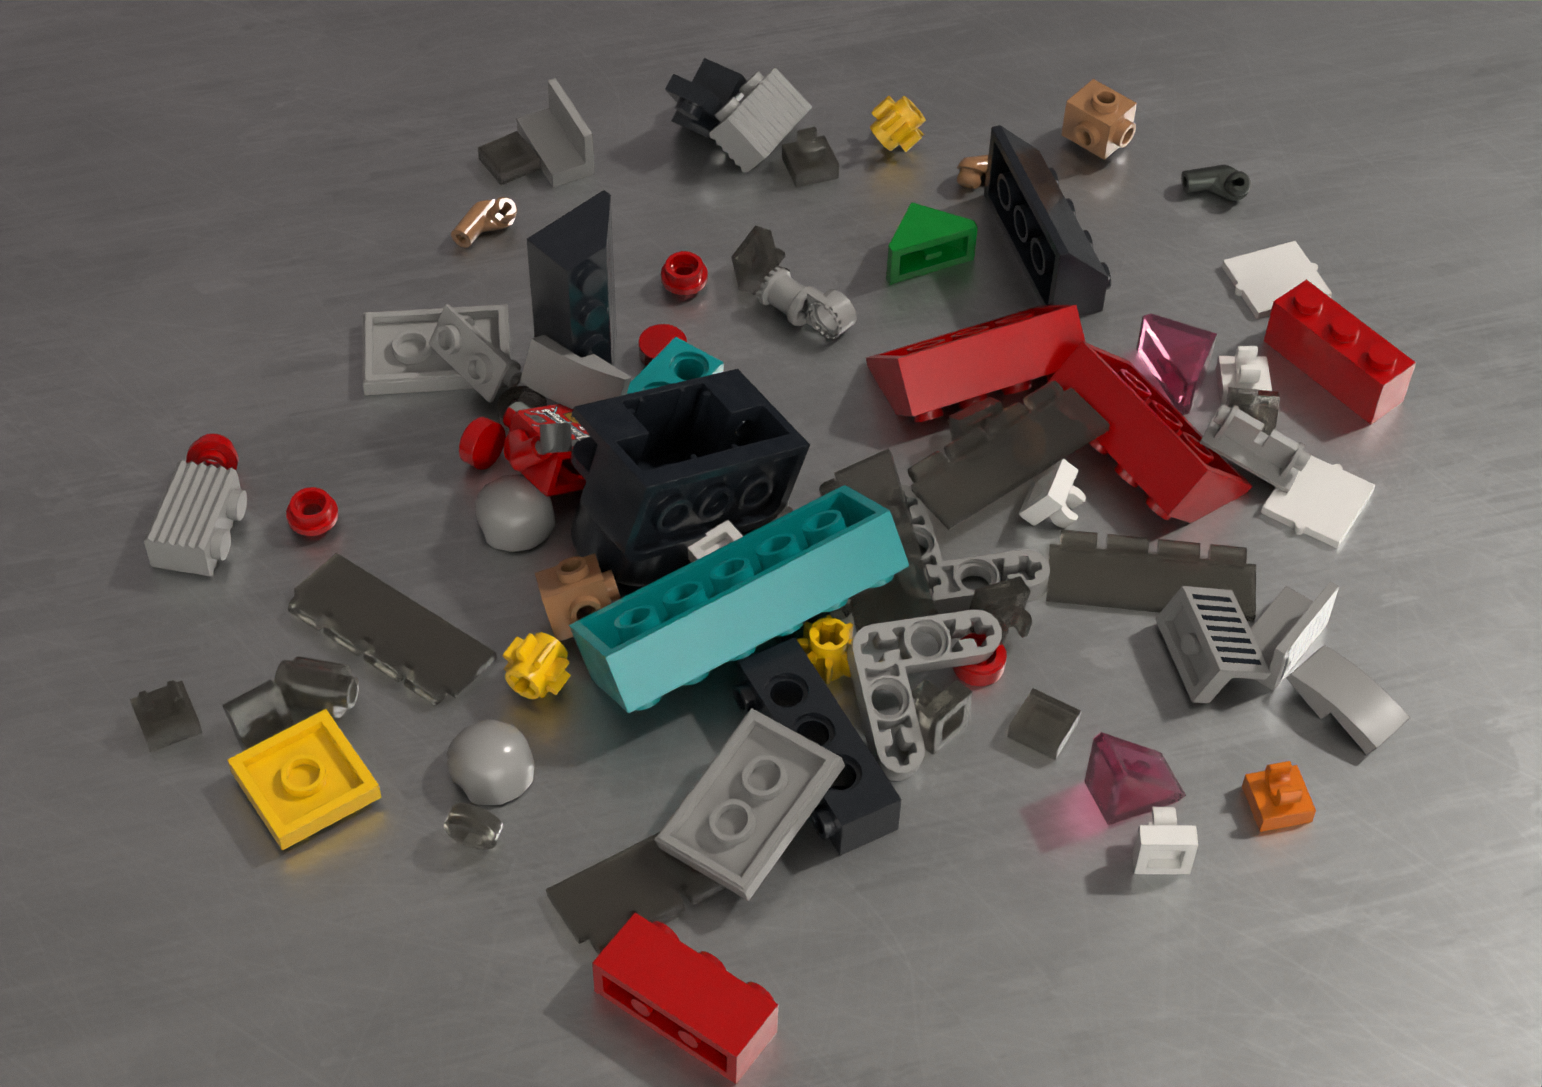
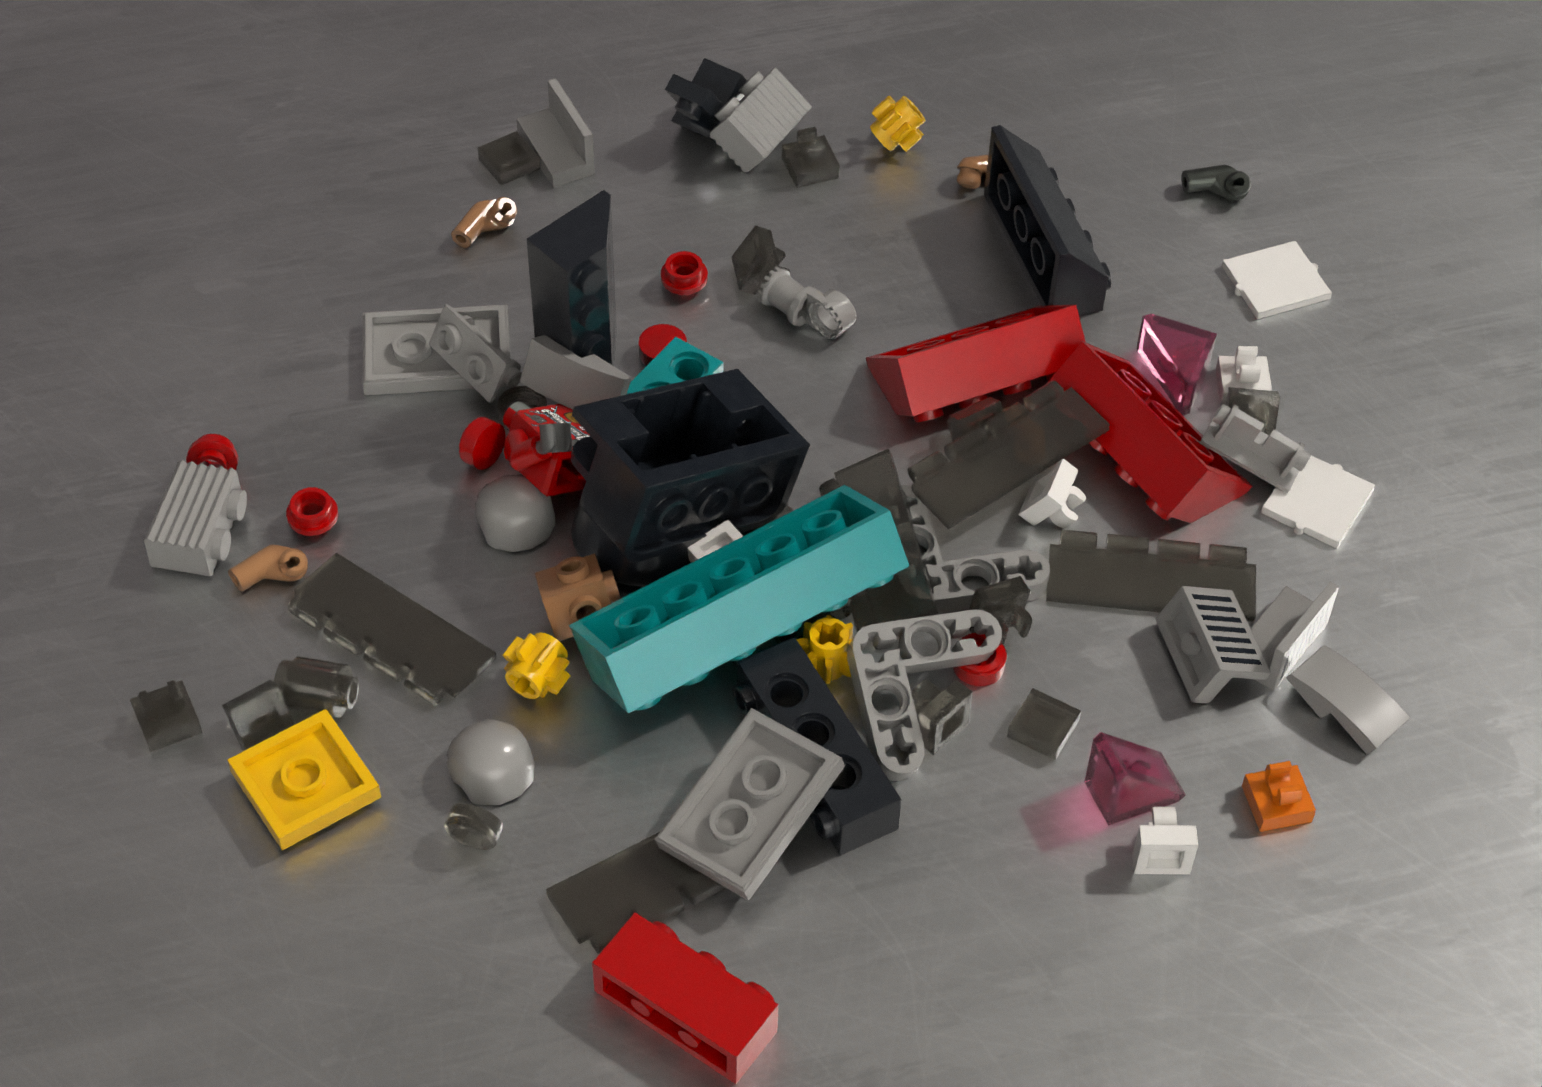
(271, 563): none -> medium nougat arm
(929, 242): green slope -> none
(1099, 119): medium nougat brick -> none
(1339, 351): red brick -> none

